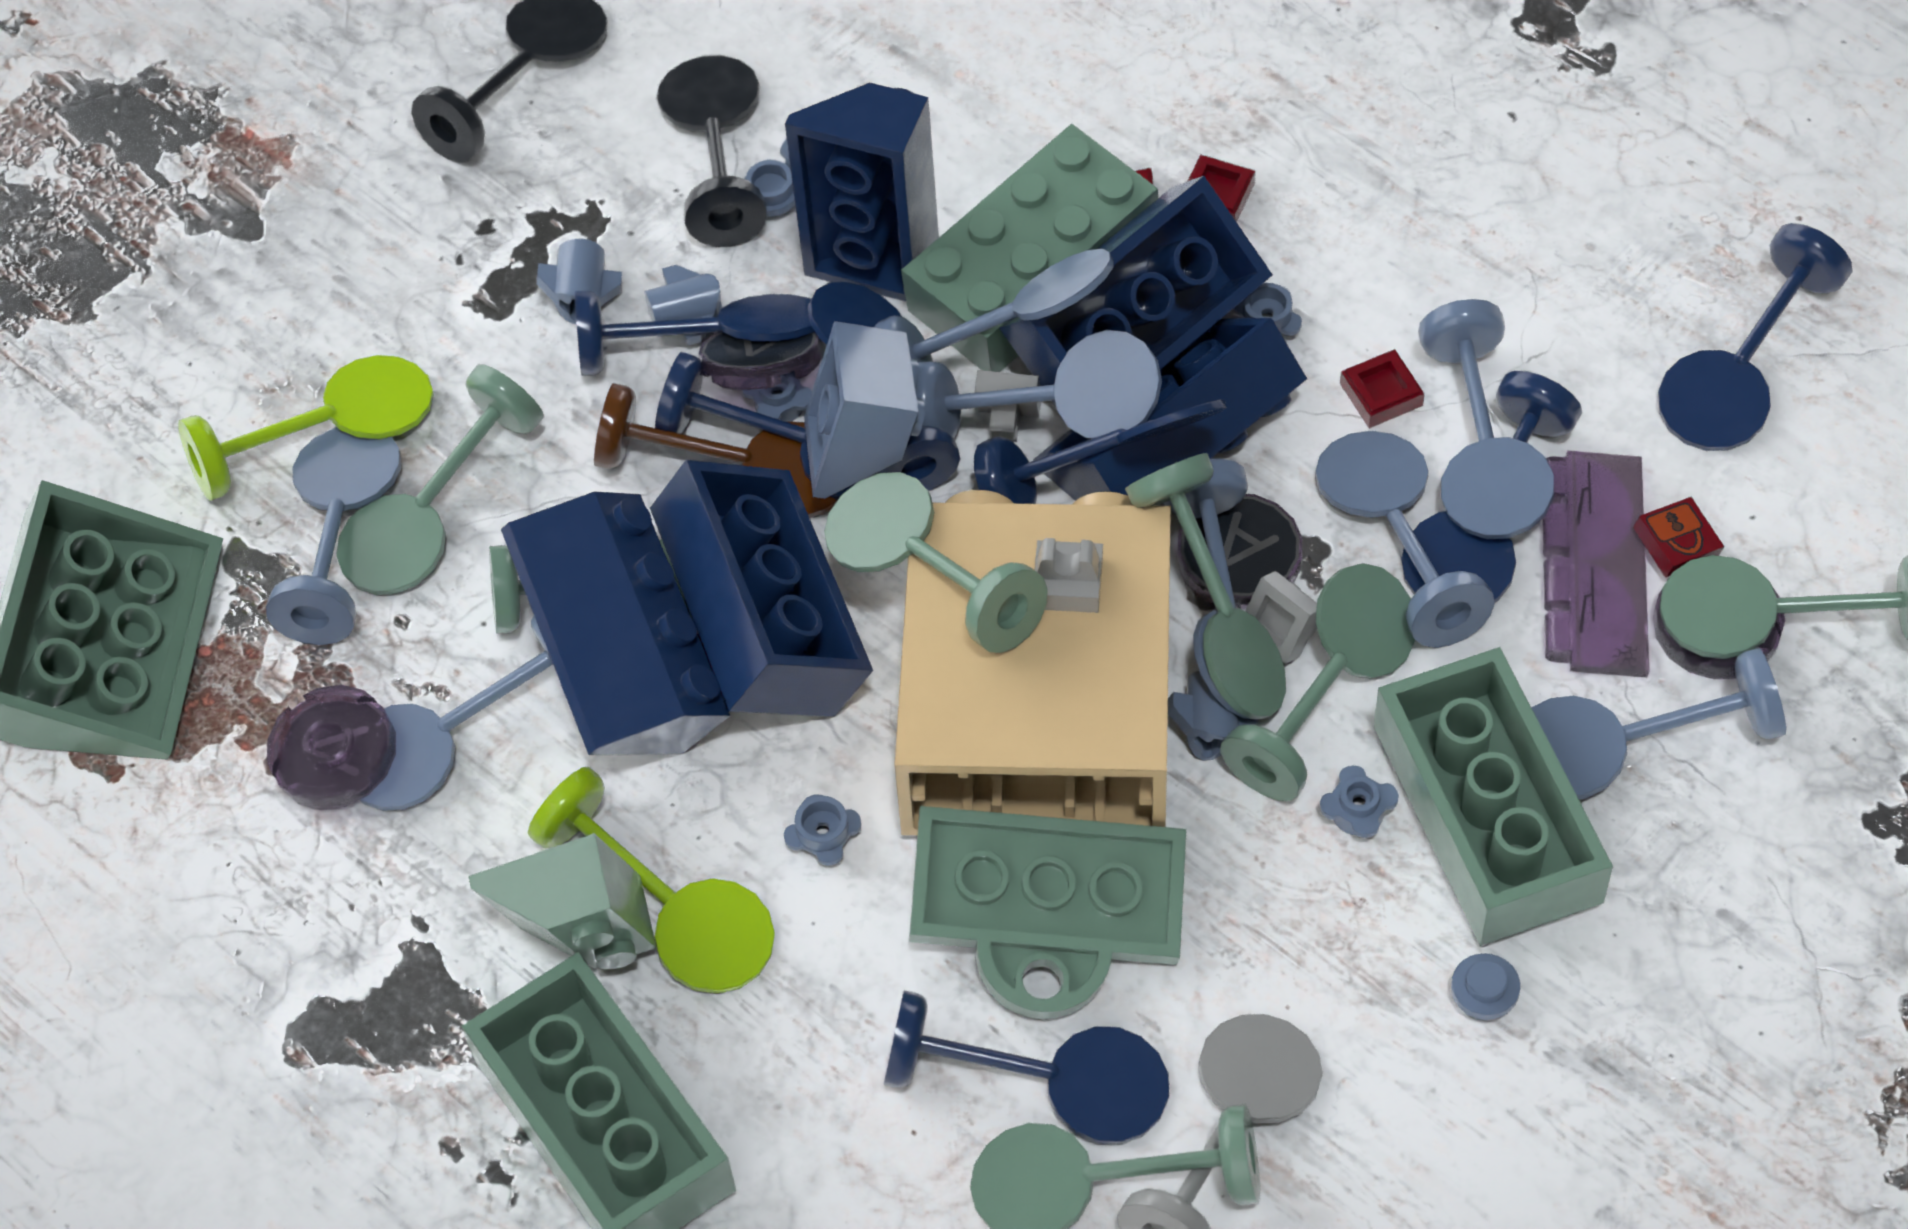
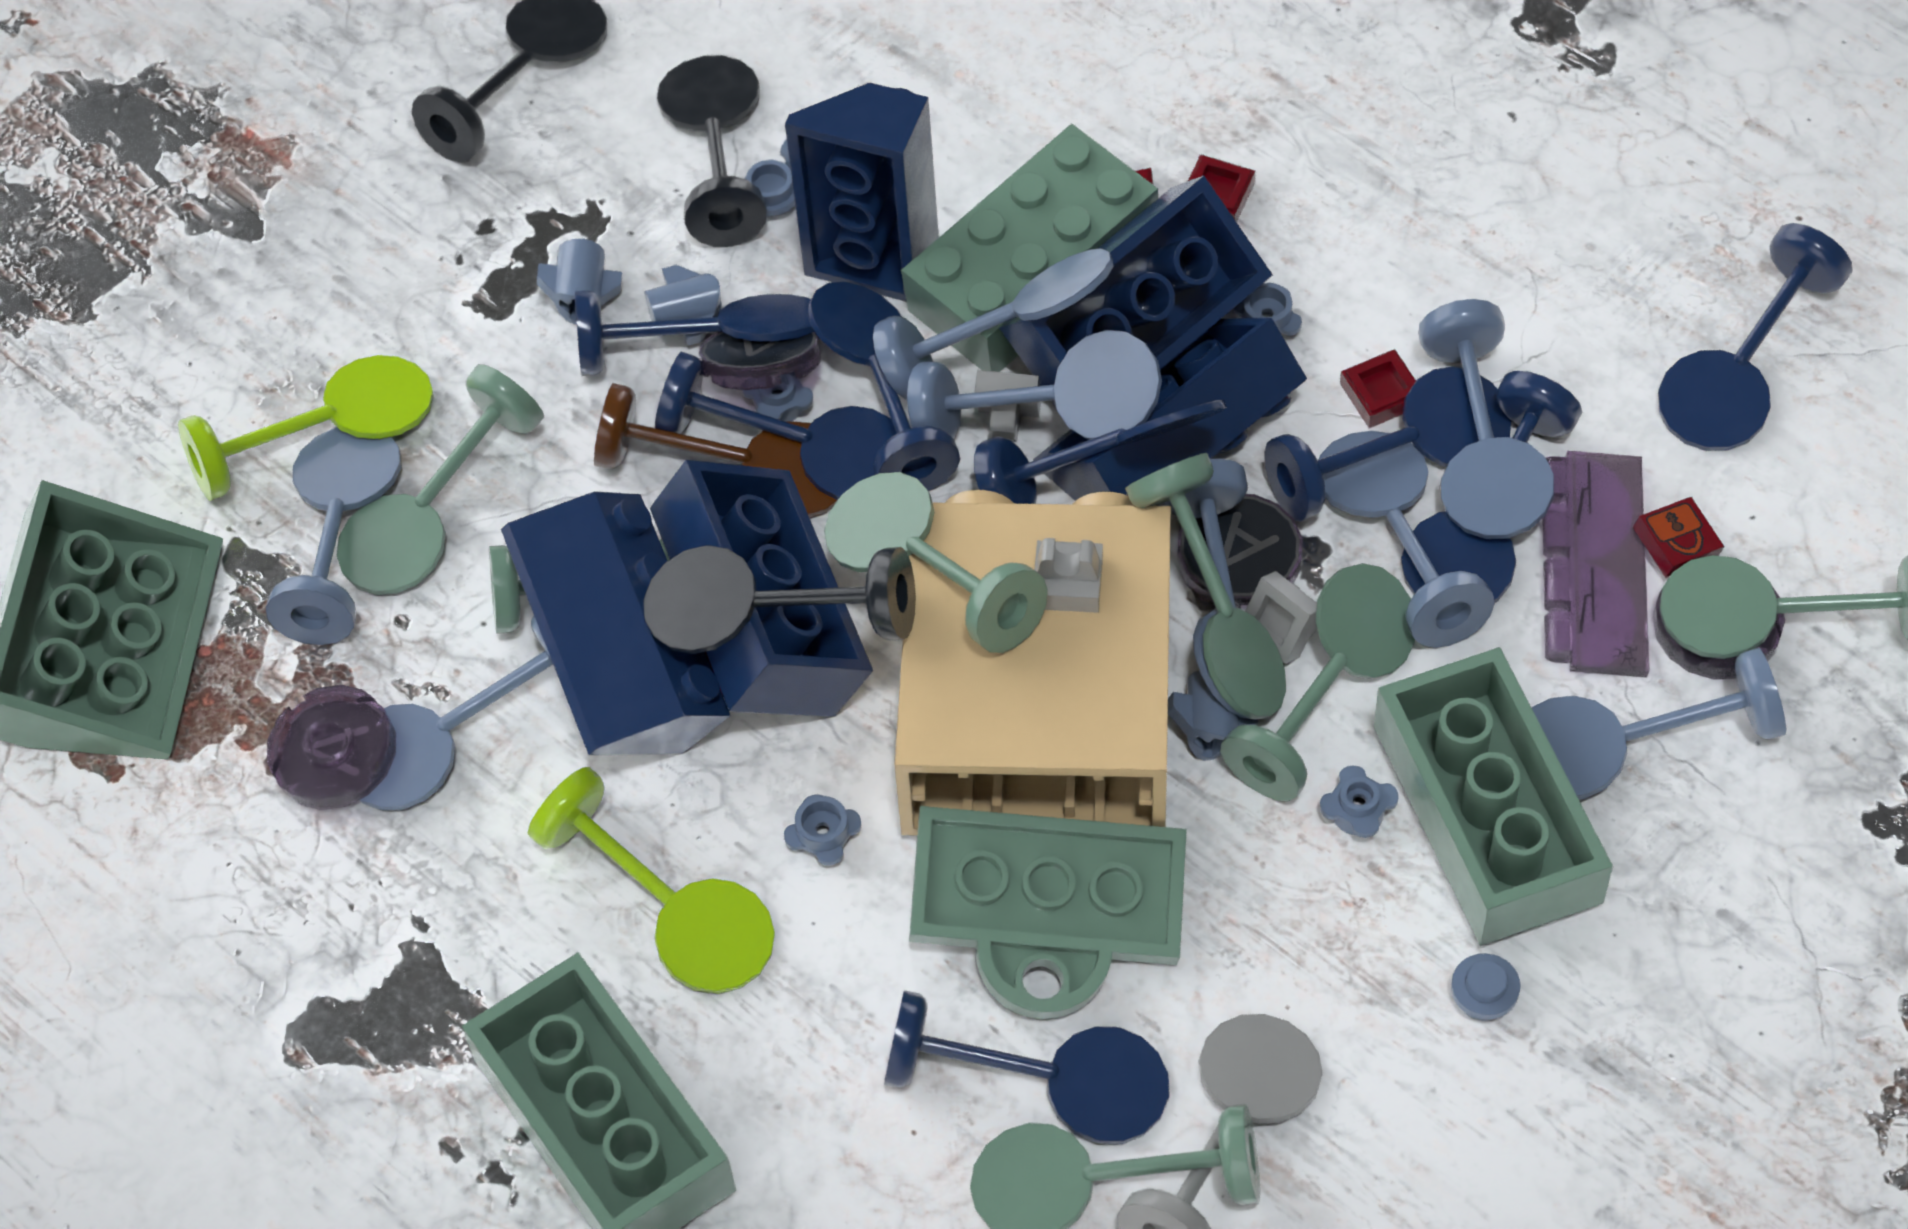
(575, 900): sand green slope -> none
(711, 593): none -> piece
(861, 406): sand blue slope -> none
(1435, 420): none -> dark blue piece

